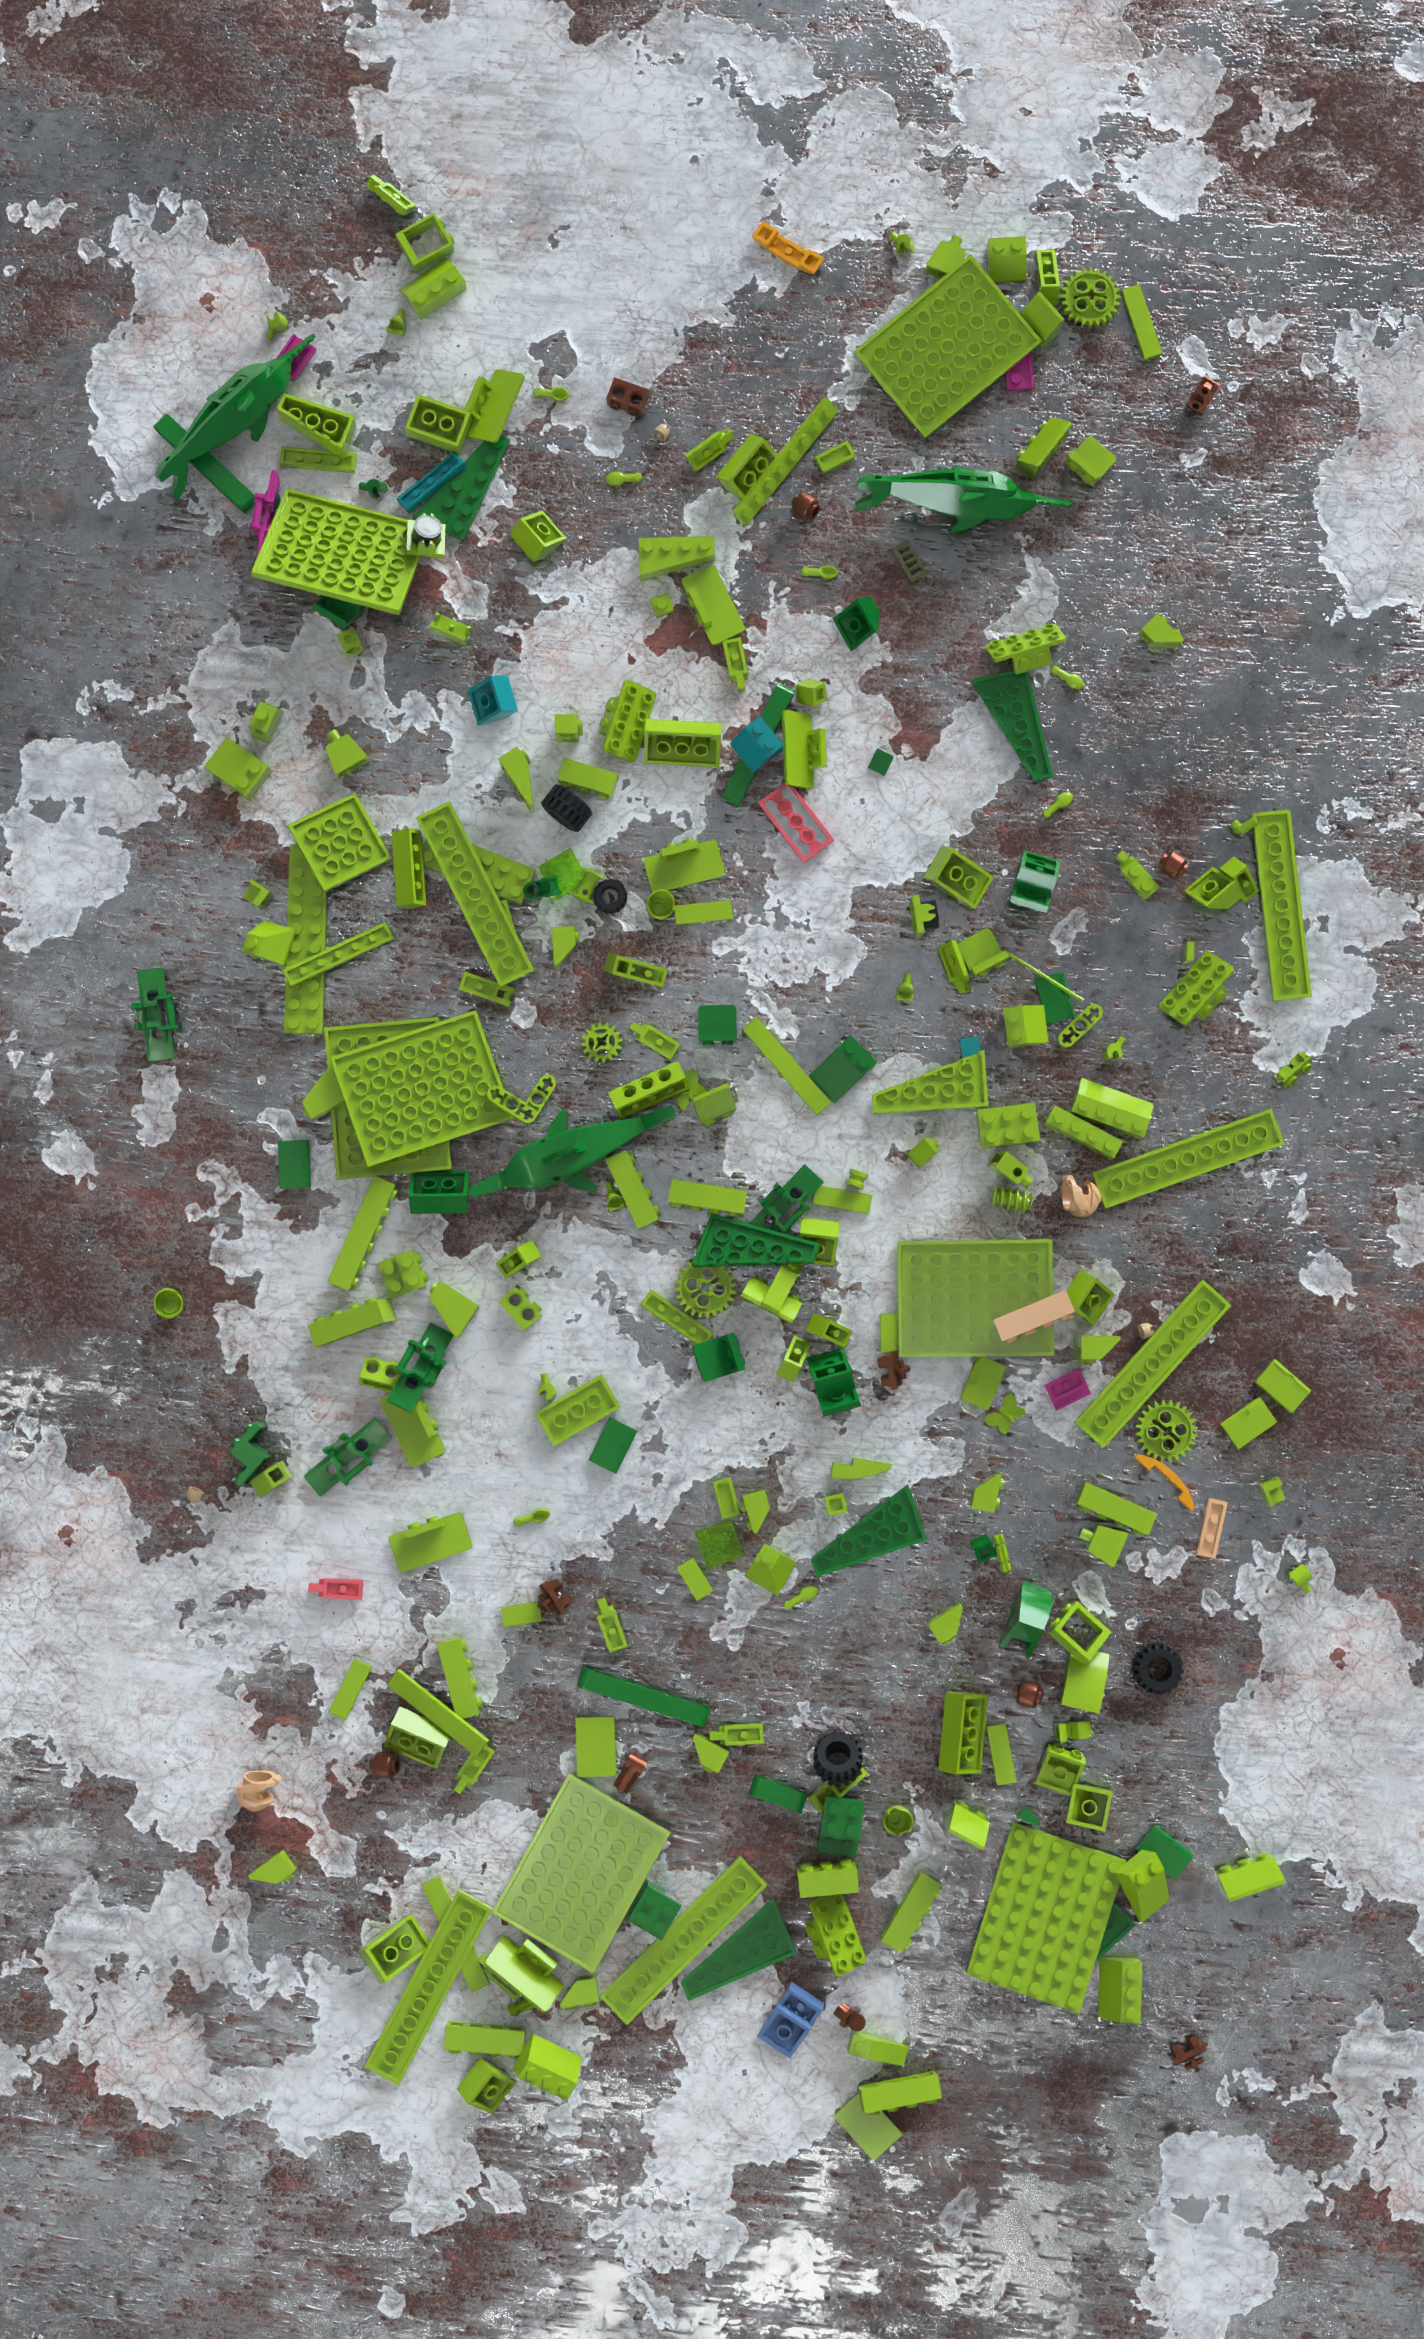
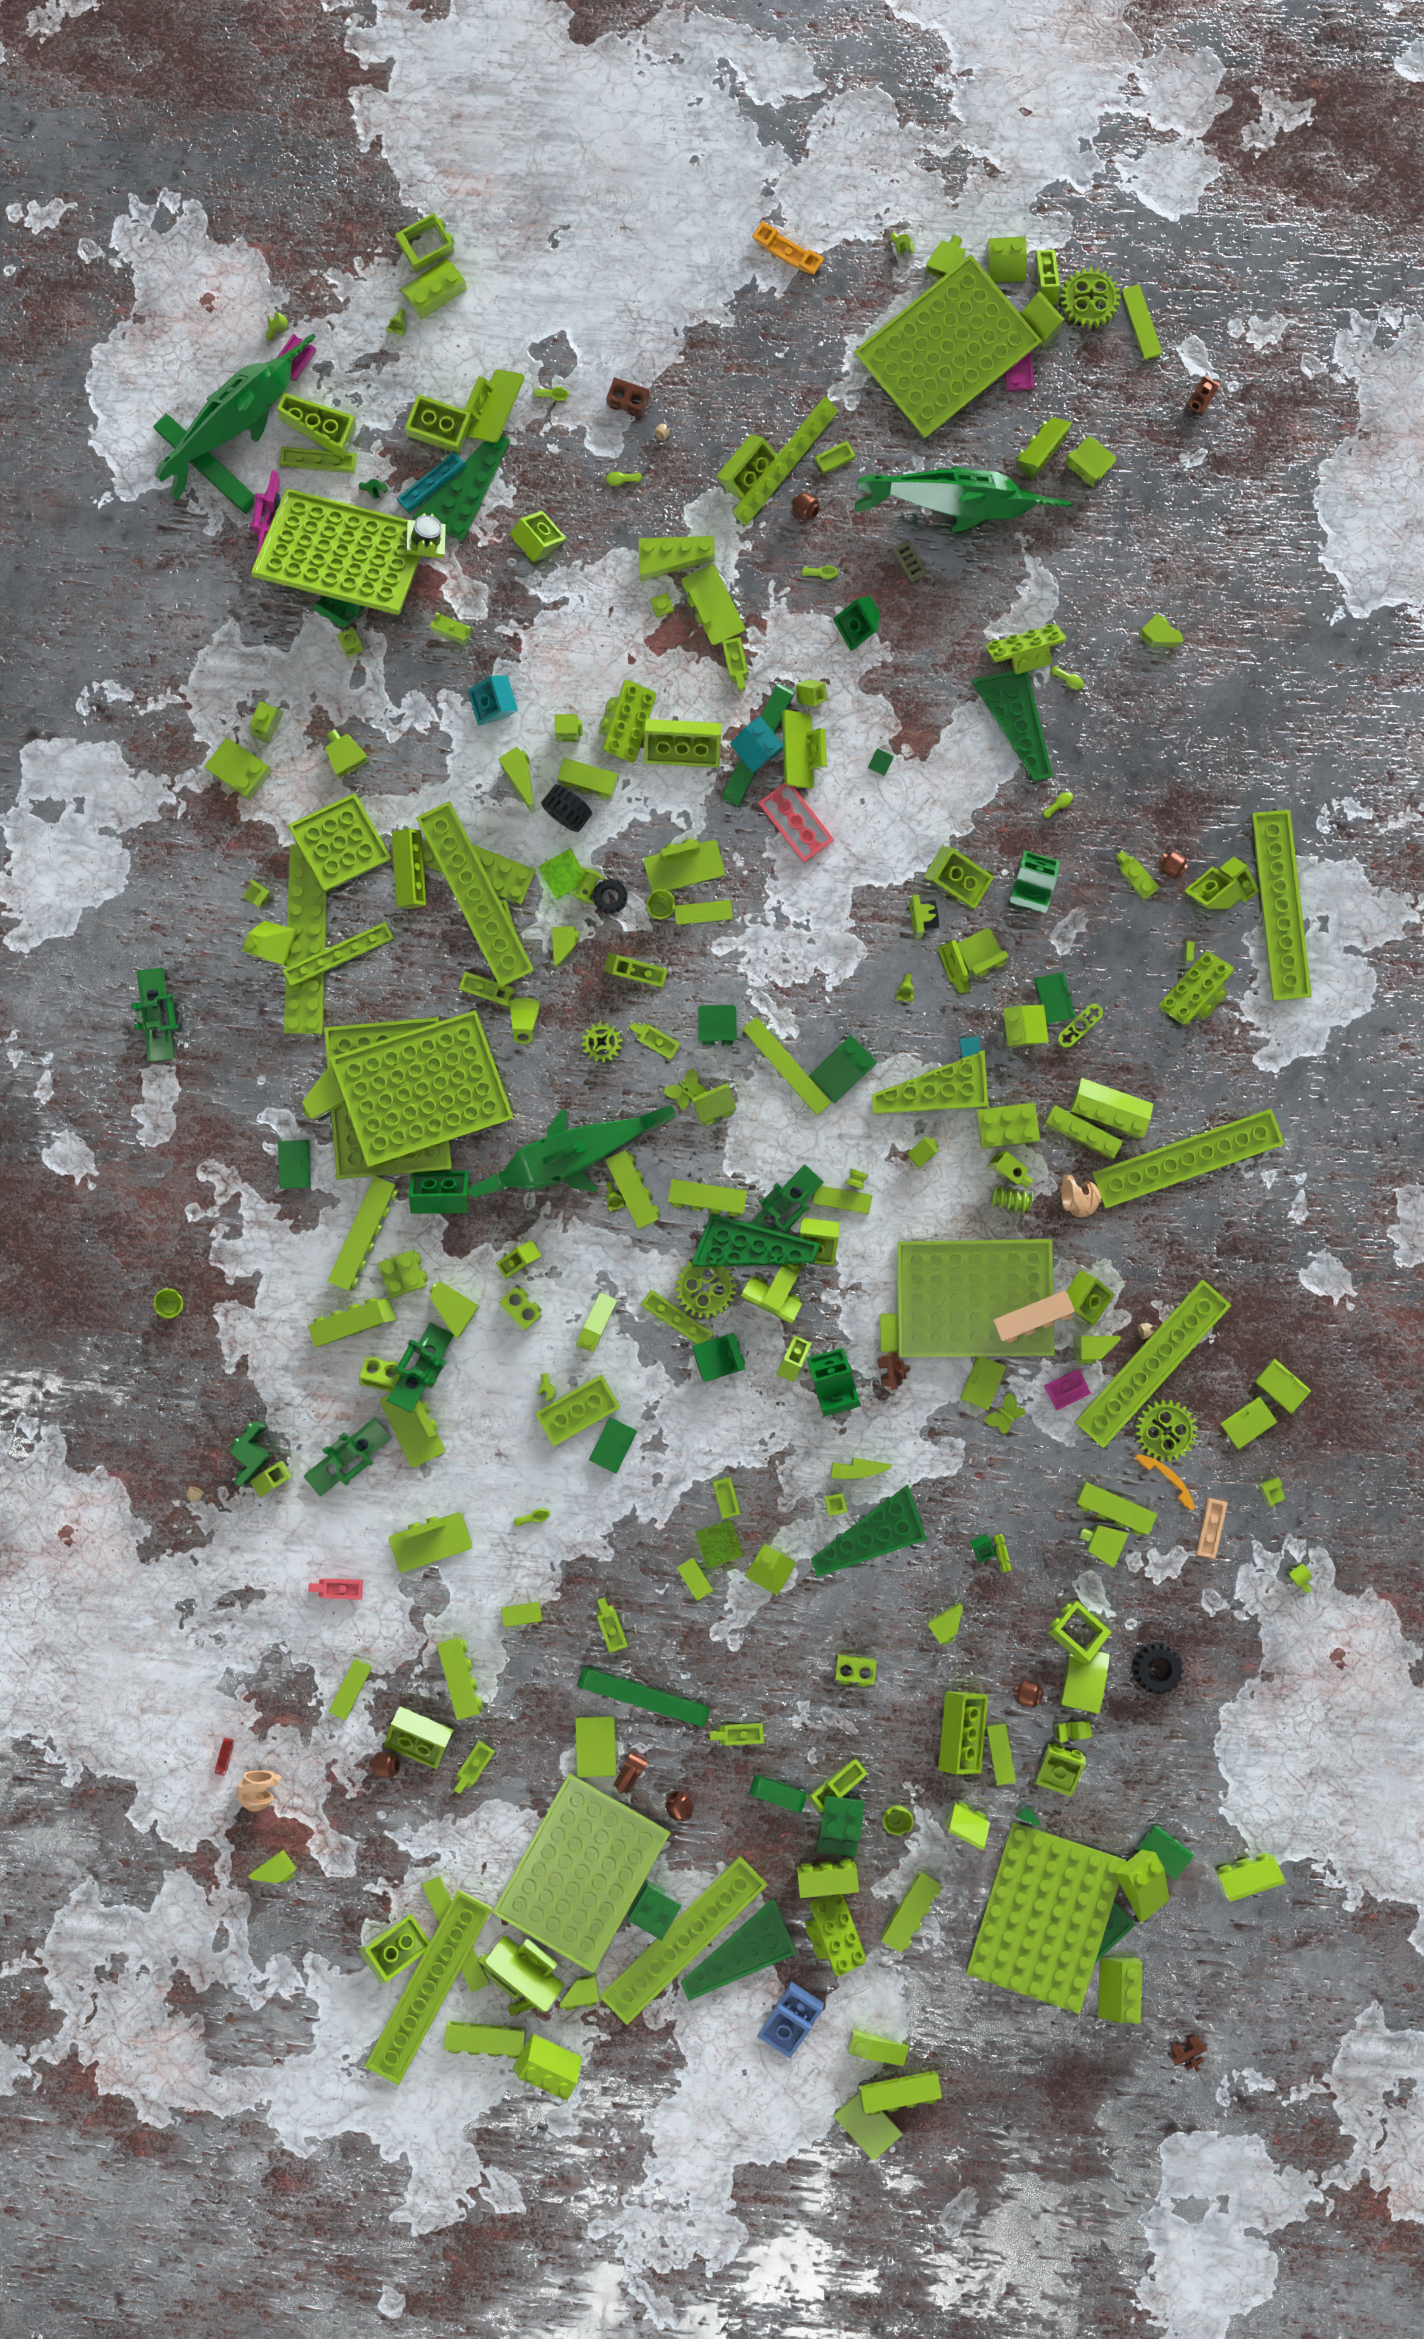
(224, 1756): none -> clear red beam
(390, 195): lime hinge -> none
(438, 1712): lime tile -> none
(485, 2086): lime slope -> none
(523, 1017): none -> lime piece
(528, 1105): lime beam -> none
(545, 888): green piece -> none
(557, 1604): copper hips -> none
(596, 1322): none -> lime slope
(649, 1090): lime brick -> none
(679, 1806): none -> copper head
(709, 449): lime hinge -> none
(710, 1753): lime slope -> none
(757, 1508): lime slope -> none
(805, 1595): lime piece -> none
(829, 1330): lime slope -> none
(837, 1744): black tyre -> none
(850, 2017): copper hips -> none
(856, 1665): none -> lime brick
(985, 1494): lime slope -> none
(1028, 1616): green piece -> none
(1045, 977): lime piece -> none
(1089, 1807): lime slope -> none
(1114, 1048): lime piece -> none
(1245, 827): lime arm -> none
(1300, 1064): lime hinge -> none

